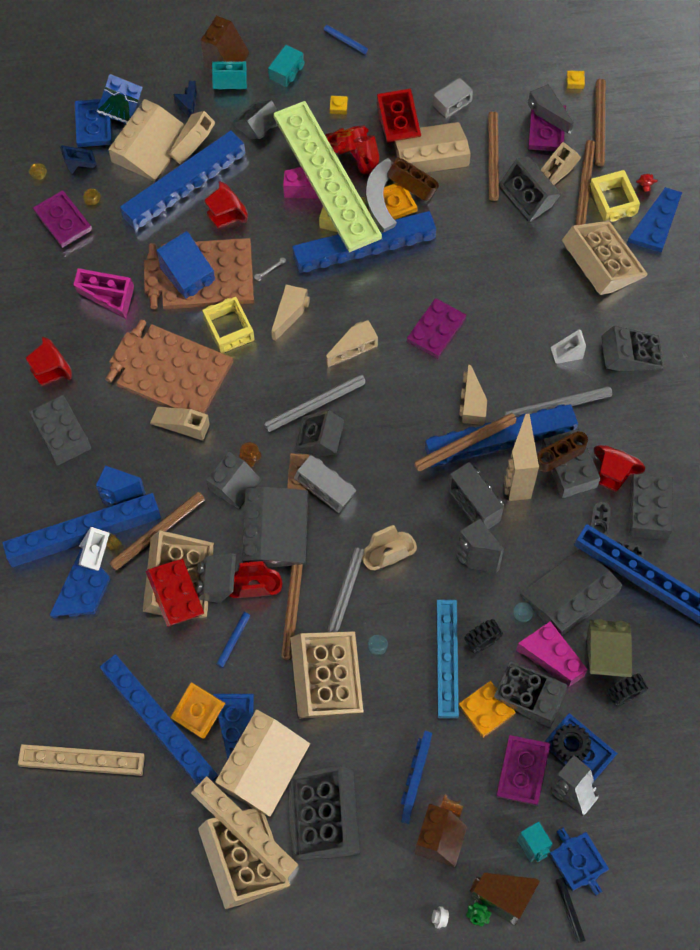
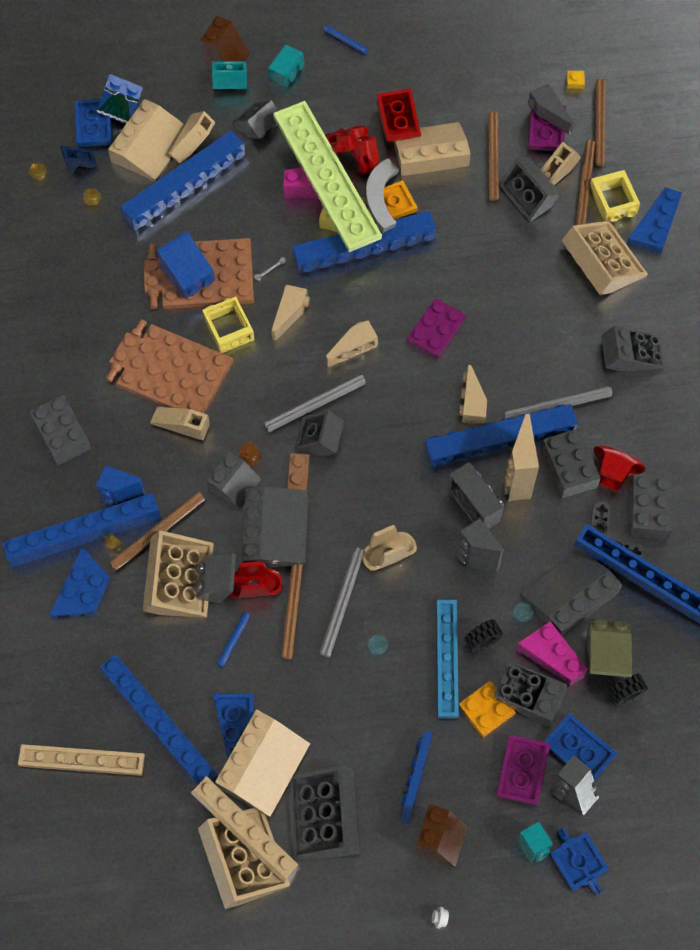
(48, 363): red piece -> none
(62, 218): magenta plate -> none
(93, 548): white slope -> none
(105, 289): dark pink wedge -> none
(175, 592): red plate -> none
(187, 101): dark blue slope -> none
(197, 710): light orange plate -> none
(225, 207): red piece -> none
(325, 483): light grey brick -> none
(326, 674): tan slope -> none
(338, 105): yellow plate -> none
(413, 179): reddish brown beam -> none
(452, 97): light grey brick -> none
(452, 805): clear orange brick -> none
(464, 442): medium nougat axle -> none
(478, 914): green plant -> none
(504, 894): reddish brown slope -> none
(566, 444): reddish brown beam -> none
(569, 348): white slope -> none
(570, 910): black bar -> none
(571, 731): black tyre -> none
(646, 181): red plant -> none

